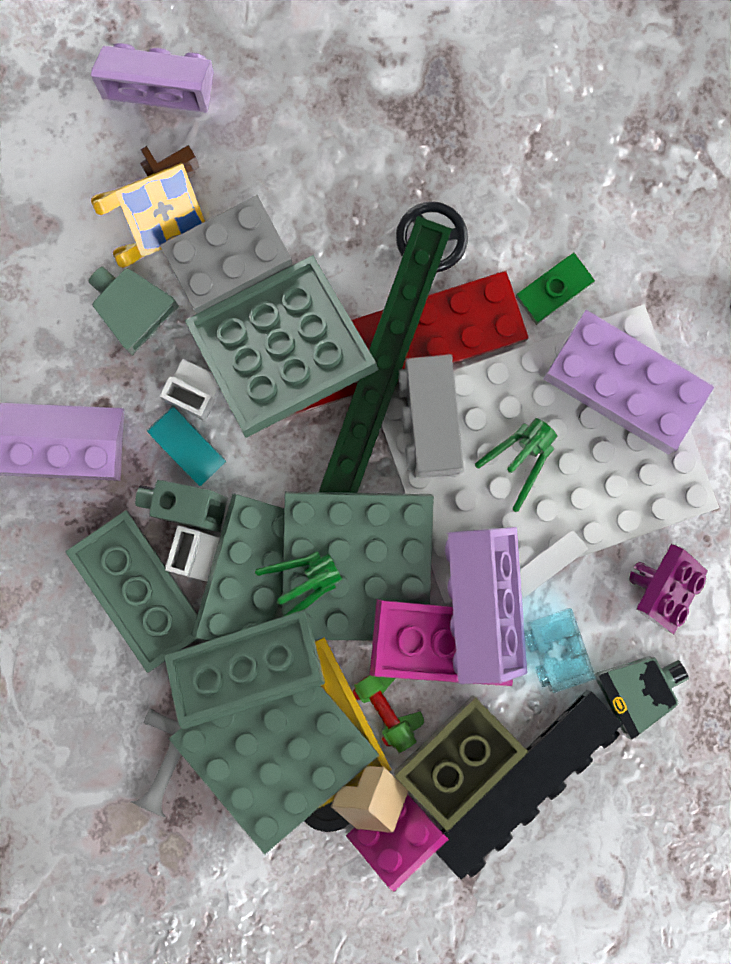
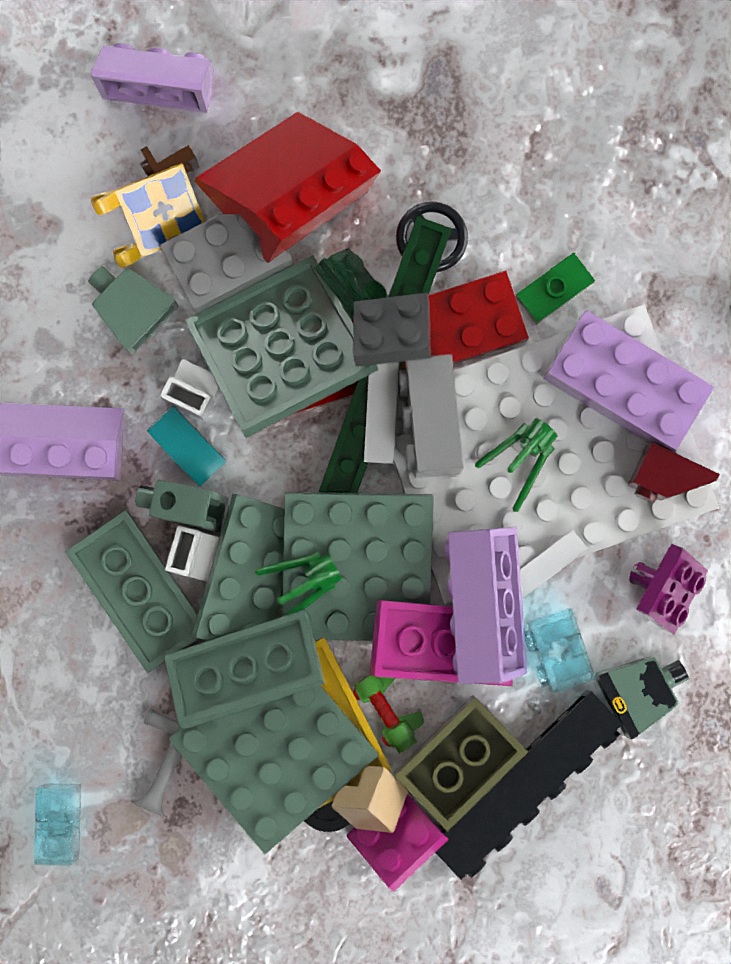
(57, 824): none -> clear light blue brick
(289, 181): none -> red piece
(349, 279): none -> clear green plate
(381, 414): none -> white sticker
(391, 329): none -> dark grey plate
(667, 474): none -> dark red slope

